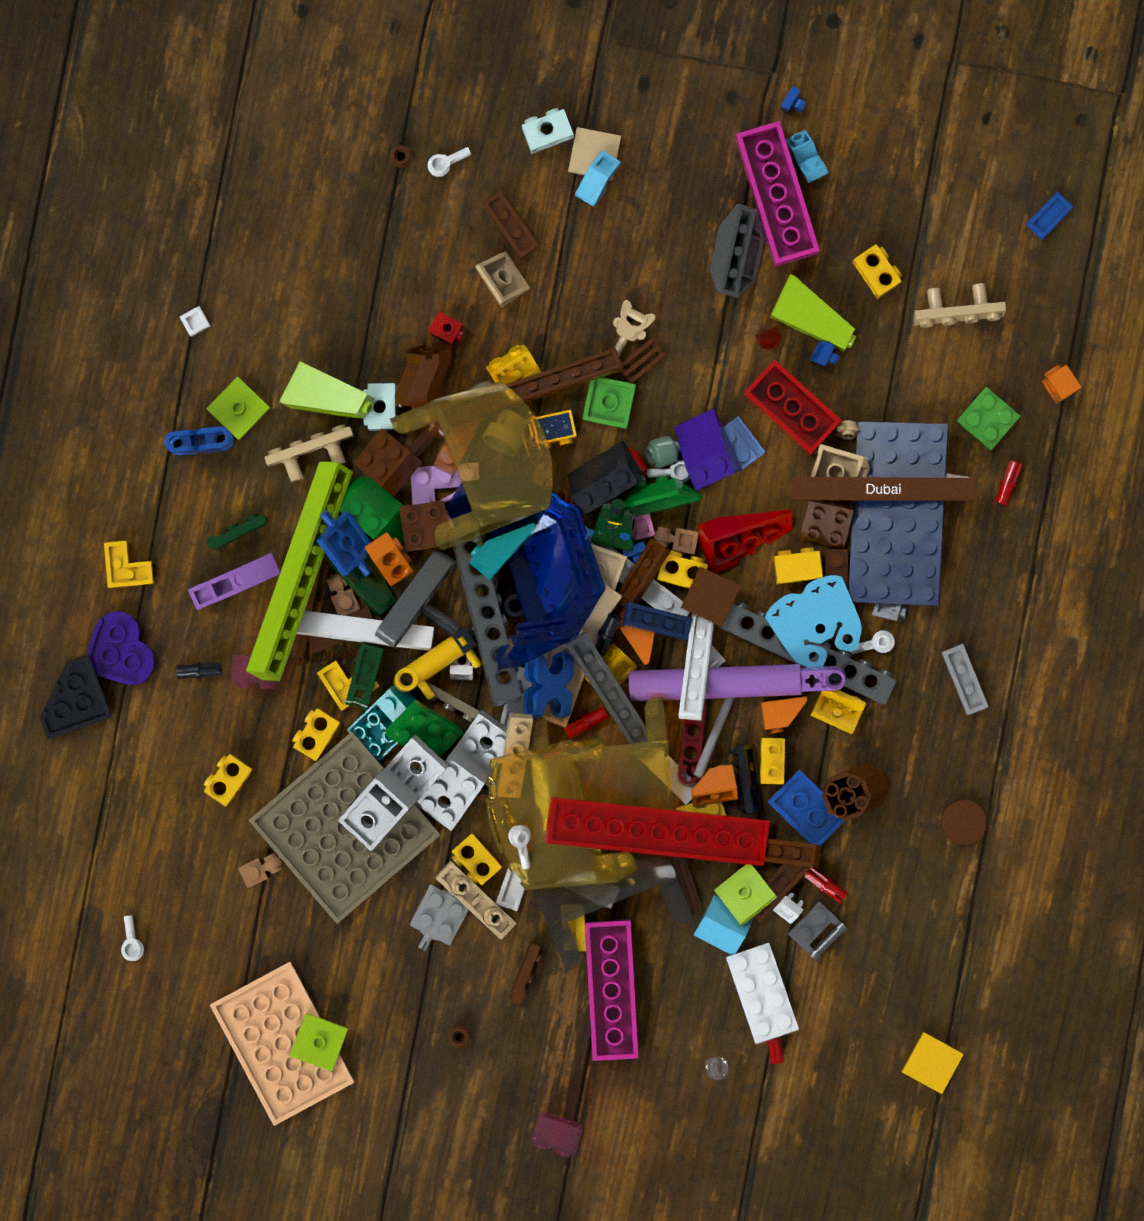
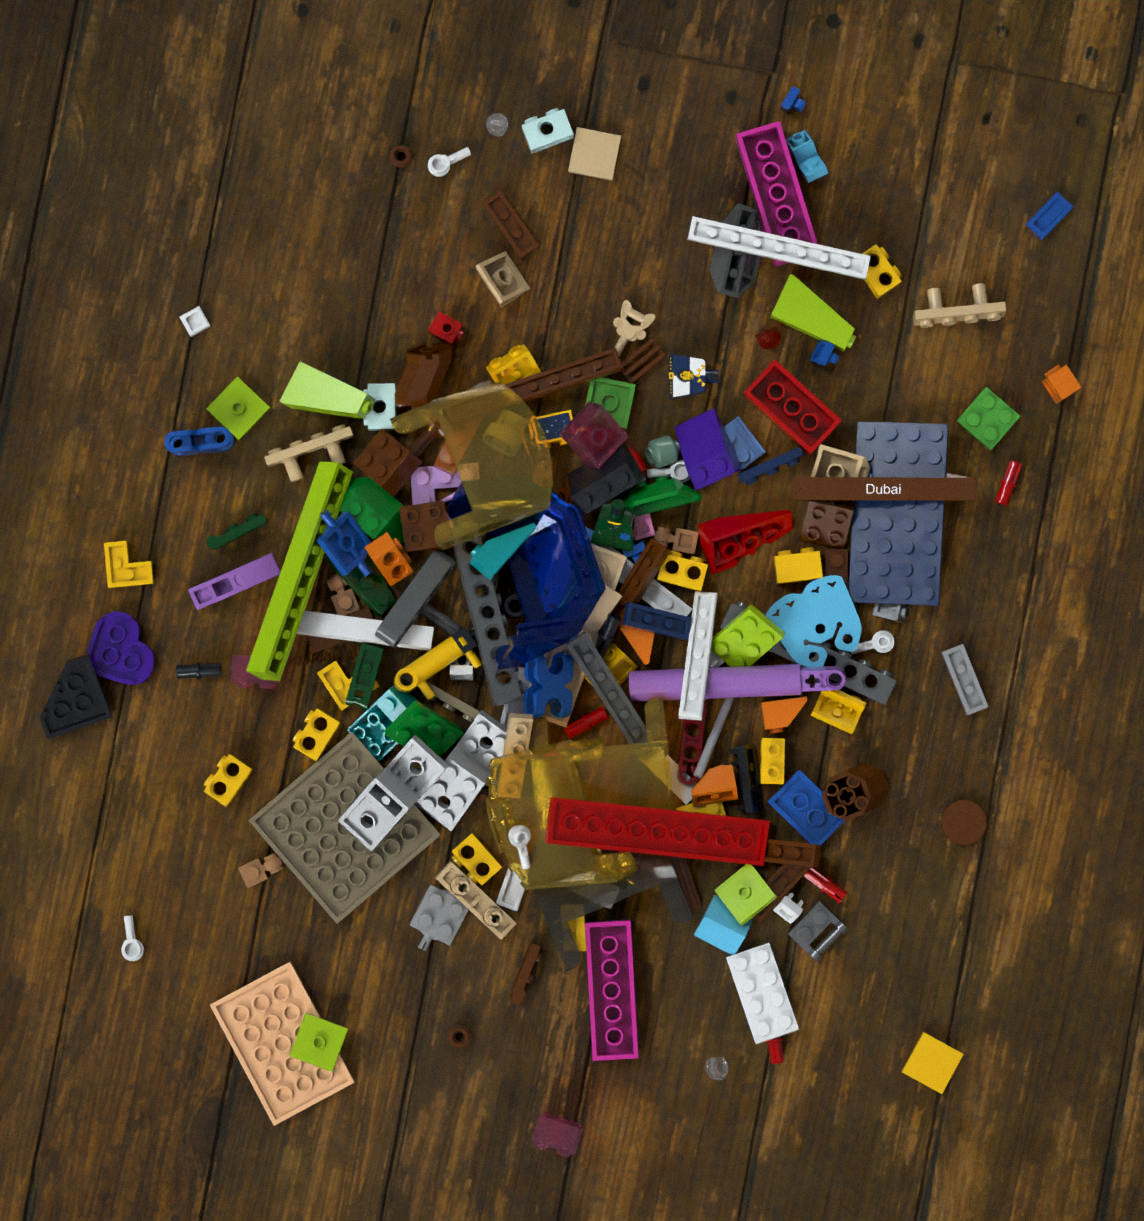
(497, 124): none -> clear tile
(593, 435): none -> clear pink brick
(597, 177): medium azure slope -> none
(688, 376): none -> torso
(710, 596): reddish brown tile -> none
(746, 638): none -> lime plate
(770, 467): none -> dark blue plate
(778, 247): none -> white plate
(847, 430): tan plate -> none

